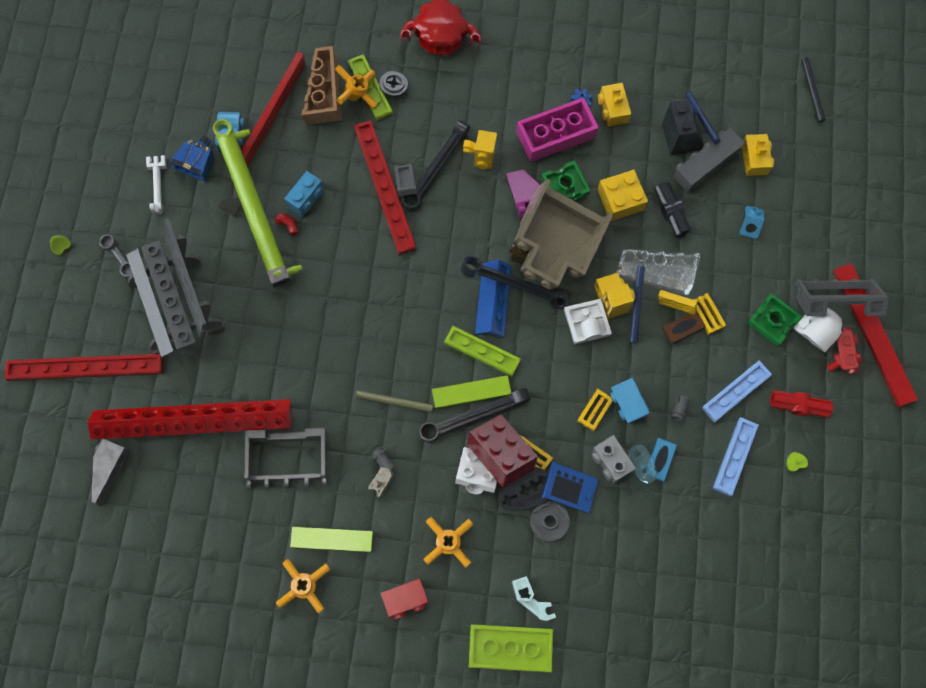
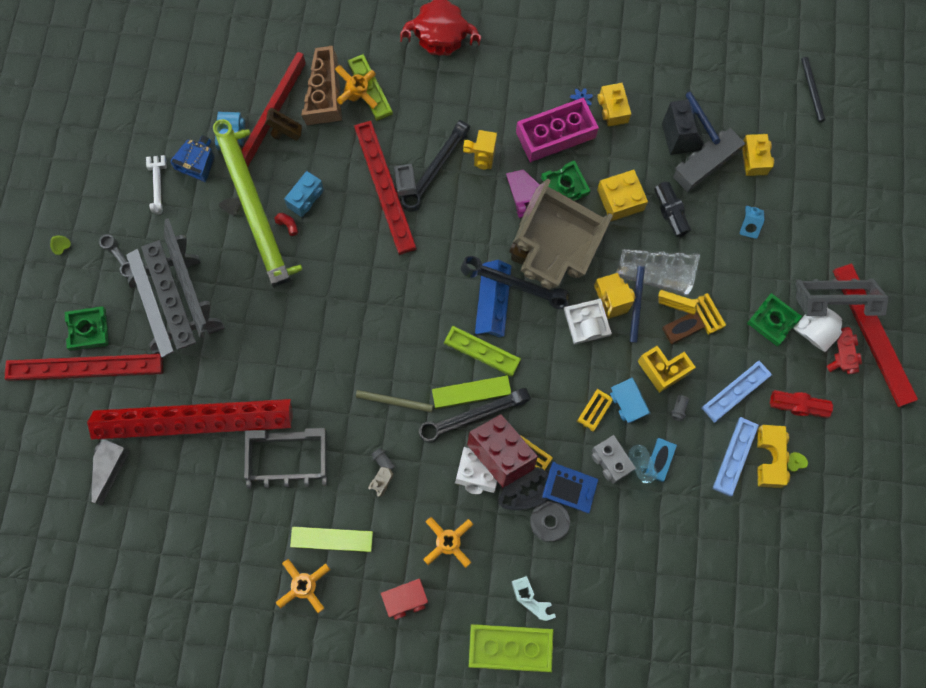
(94, 337): none -> green brick
(282, 125): none -> dark brown tile
(386, 82): dark grey gear -> none
(665, 372): none -> yellow brick
(775, 440): none -> yellow arch

